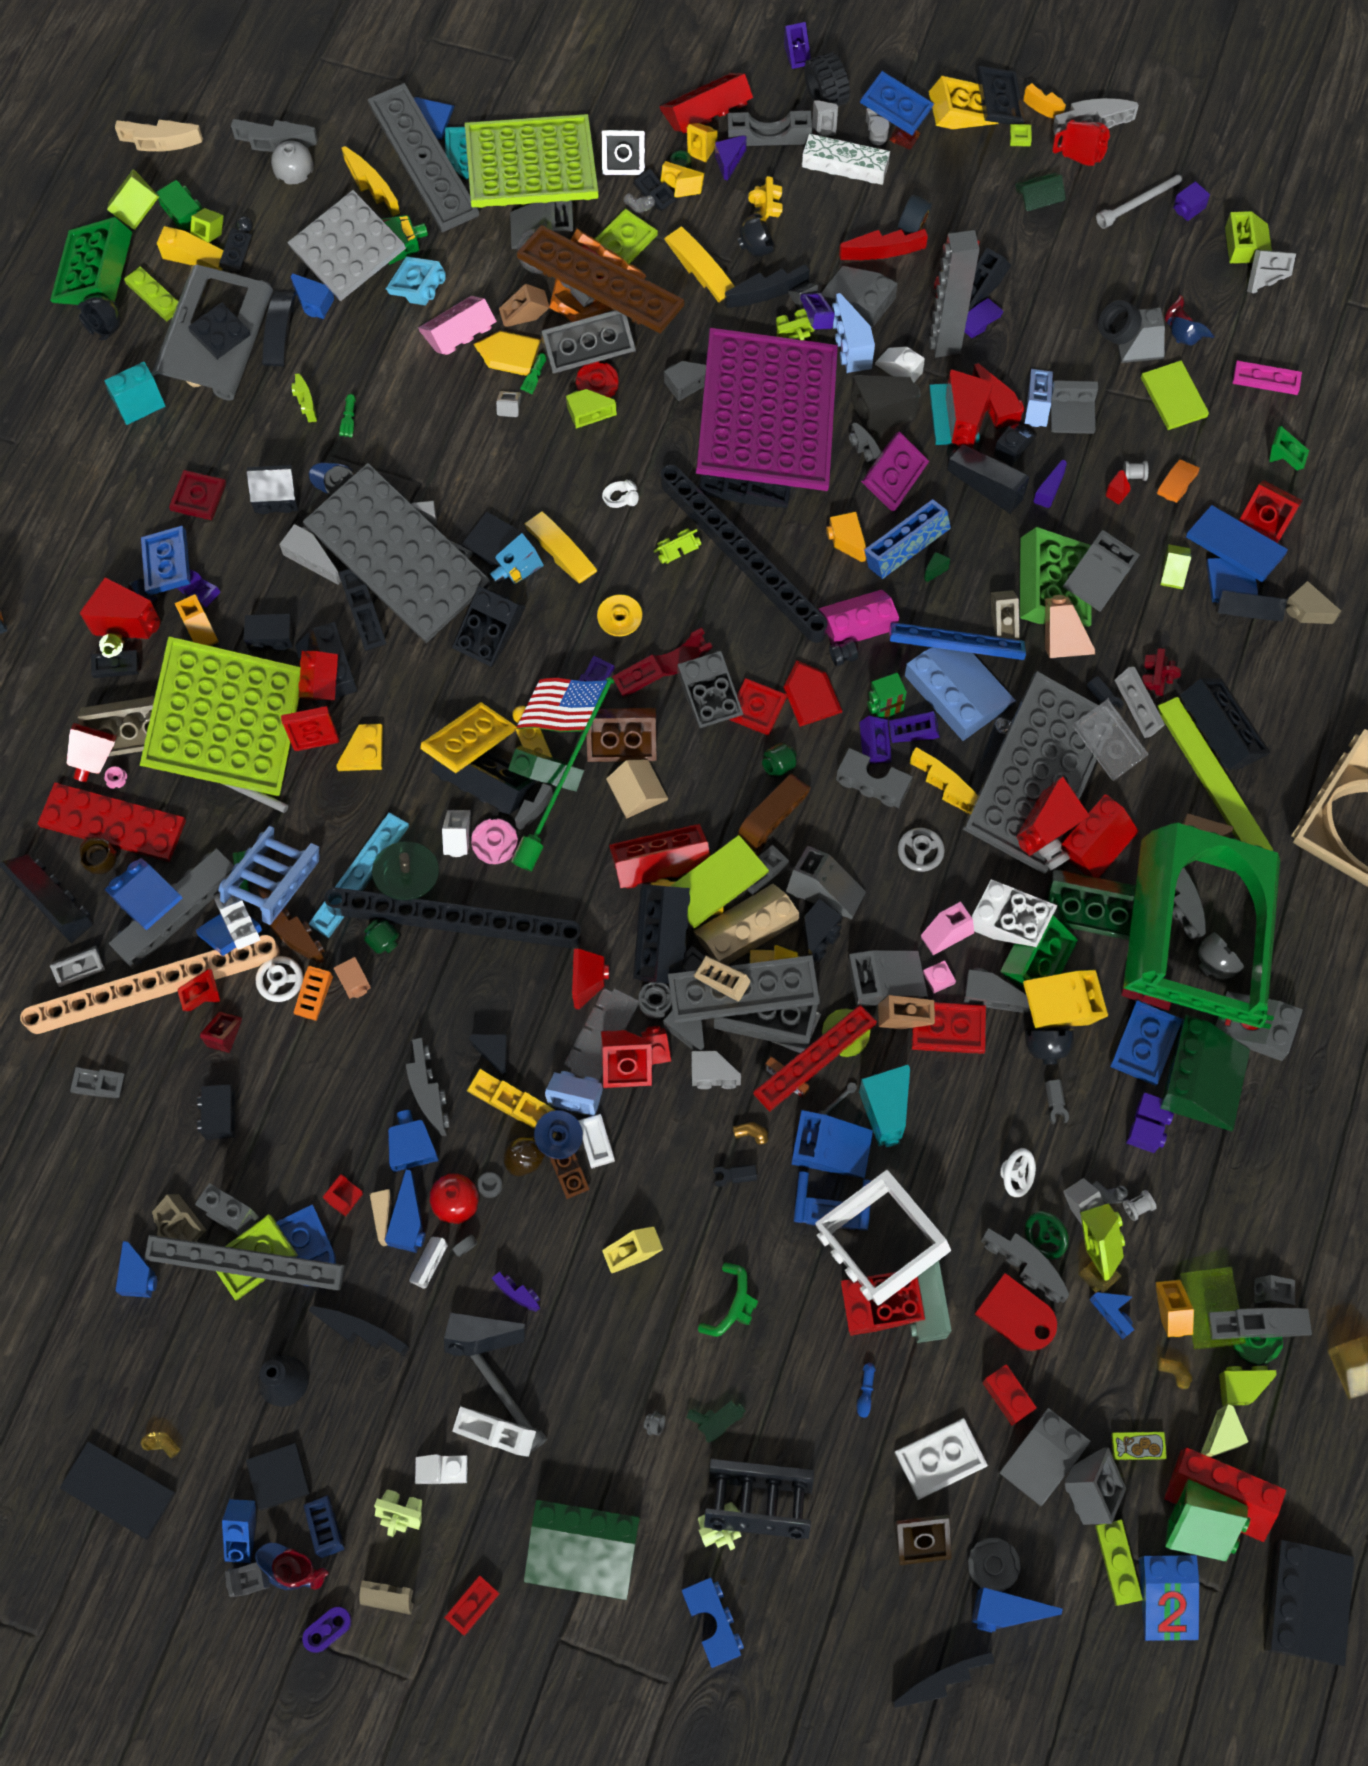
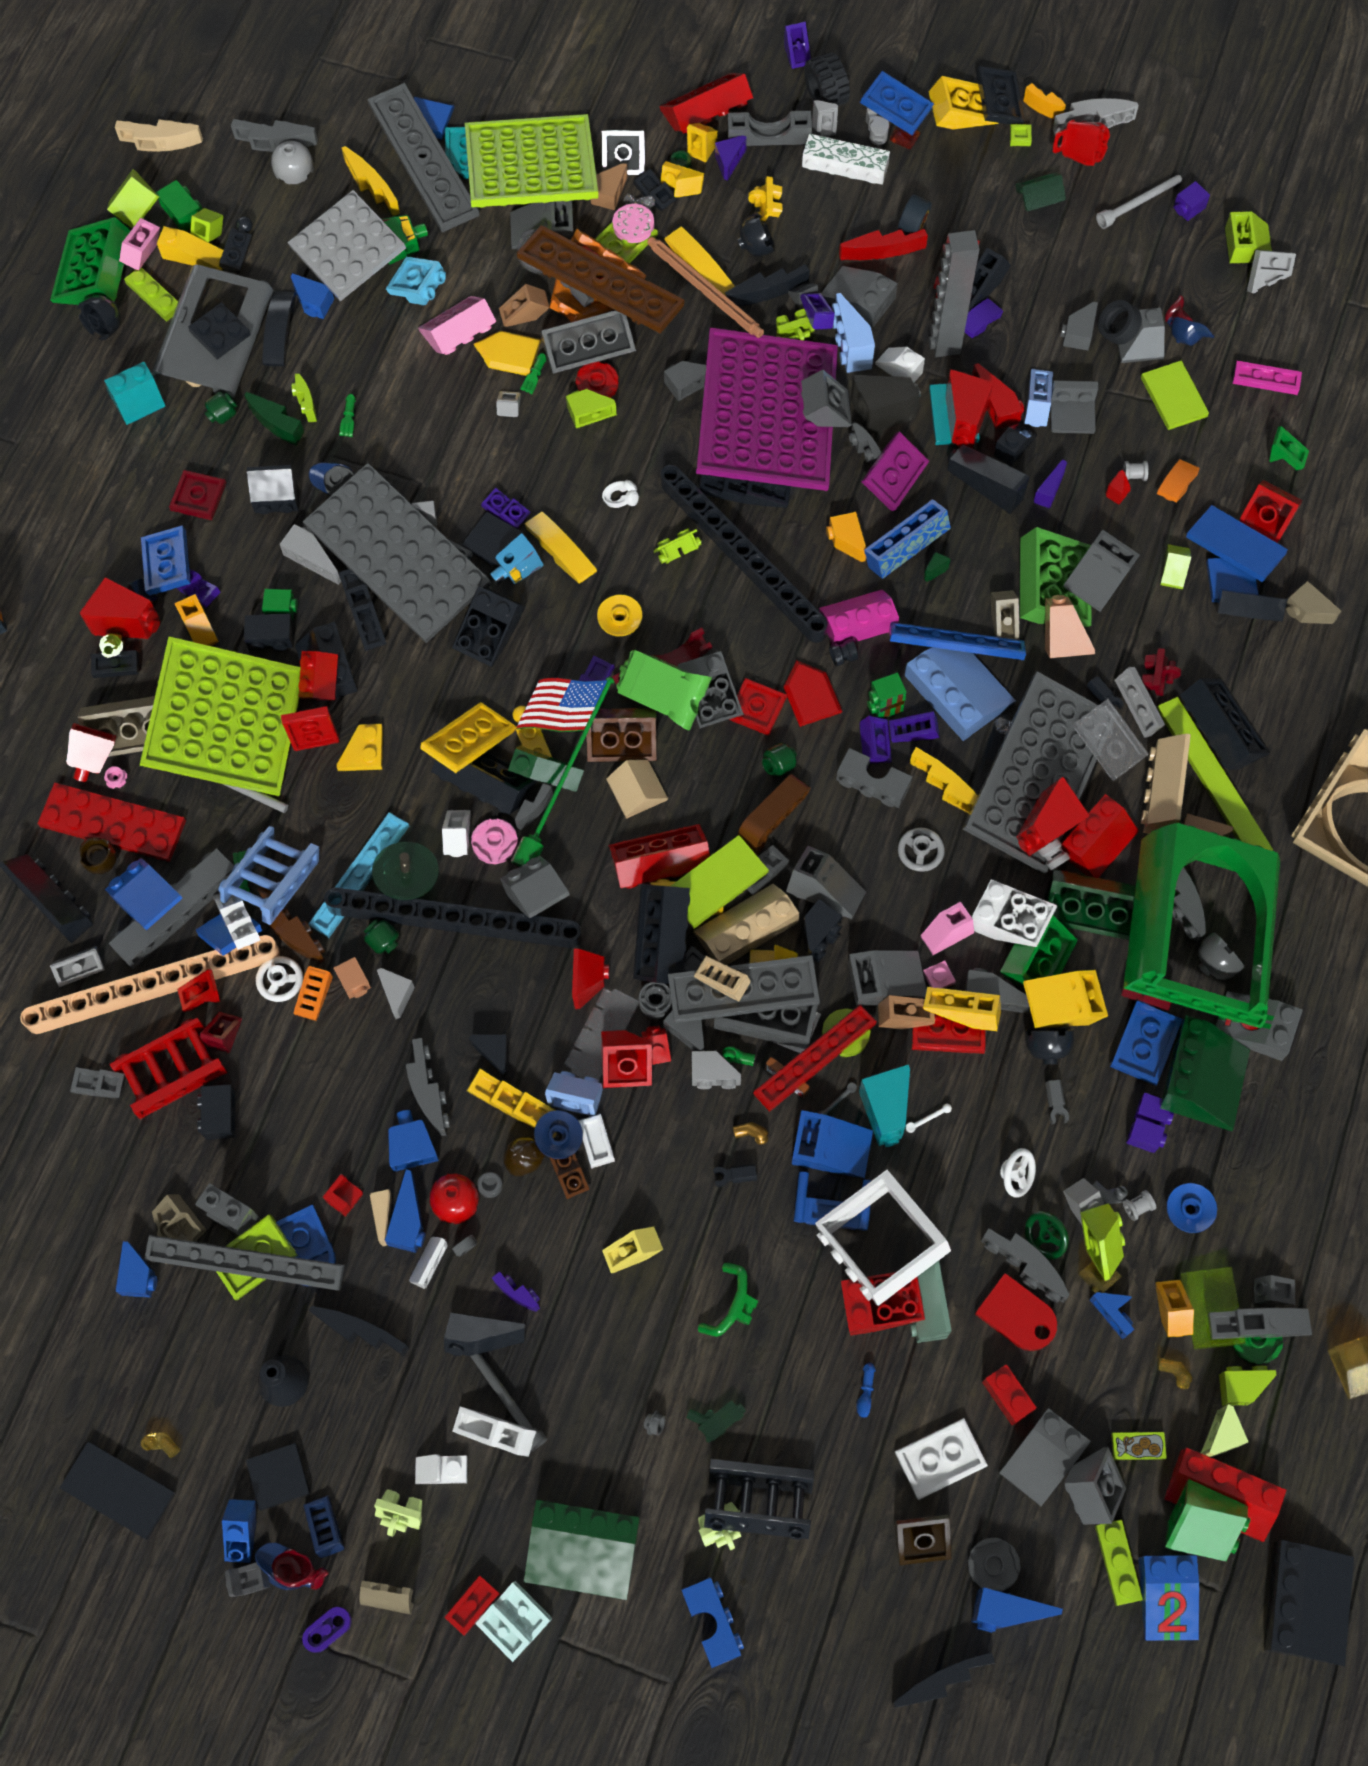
(139, 244): none -> bright pink brick
(167, 1091): none -> red fence
(220, 408): none -> dark green head
(275, 418): none -> dark green slope
(279, 602): none -> green brick
(397, 990): none -> light grey slope
(505, 509): none -> dark purple slope
(514, 1621): none -> light aqua slope
(534, 886): none -> dark grey slope
(610, 186): none -> medium nougat slope
(633, 223): none -> bright pink tile
(663, 687): none -> bright green piece
(706, 287): none -> nougat piece
(732, 1054): none -> green arm
(825, 401): none -> dark grey slope
(910, 1127): none -> white hinge
(965, 1007): none -> yellow slope
(1079, 328): none -> dark grey slope
(1166, 782): none -> tan slope
(1202, 1202): none -> blue dish

